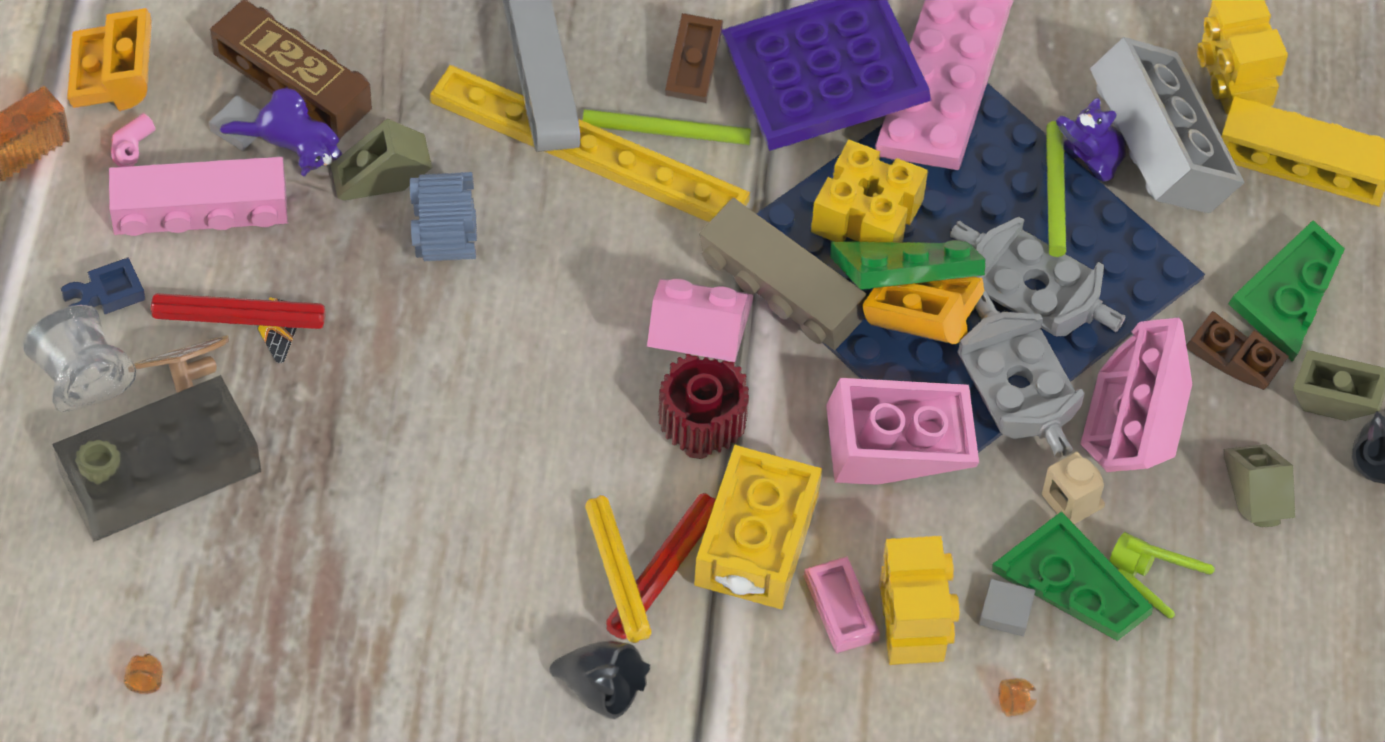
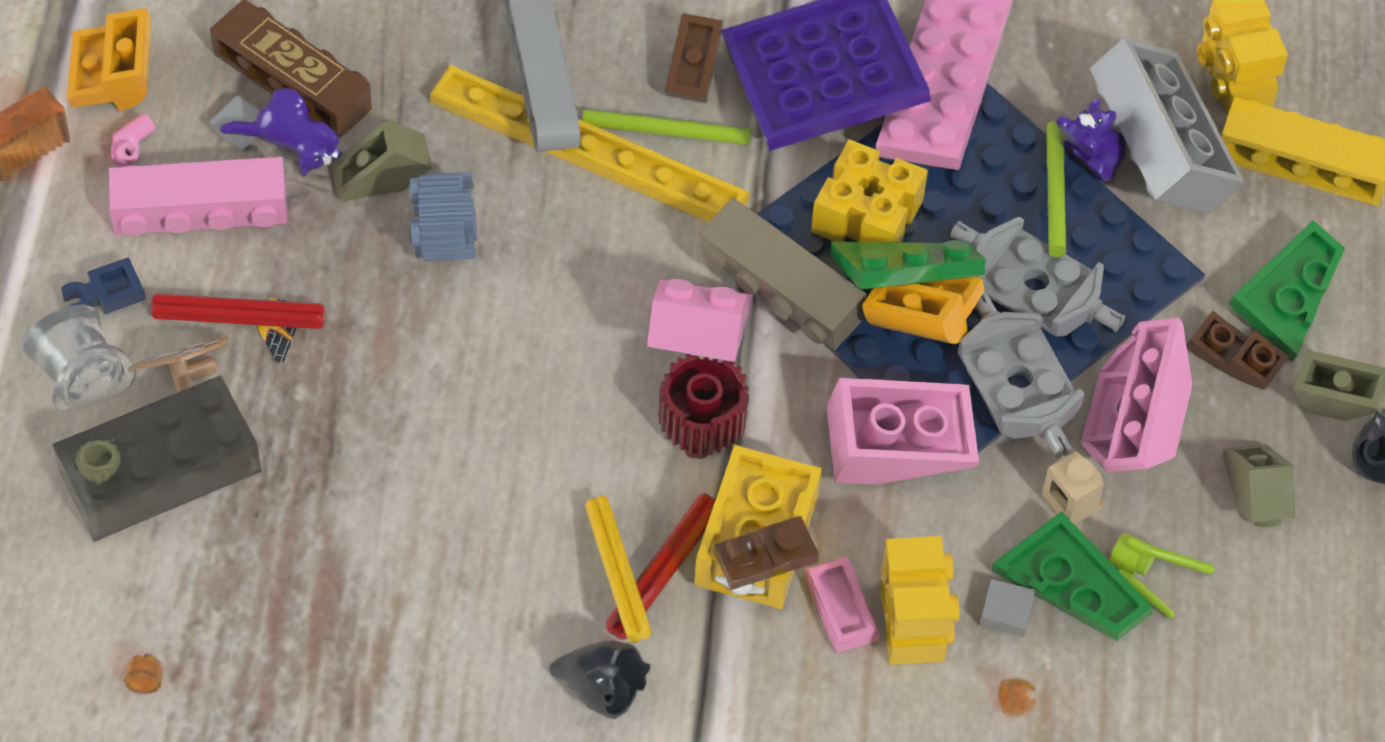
(766, 552): none -> reddish brown plate

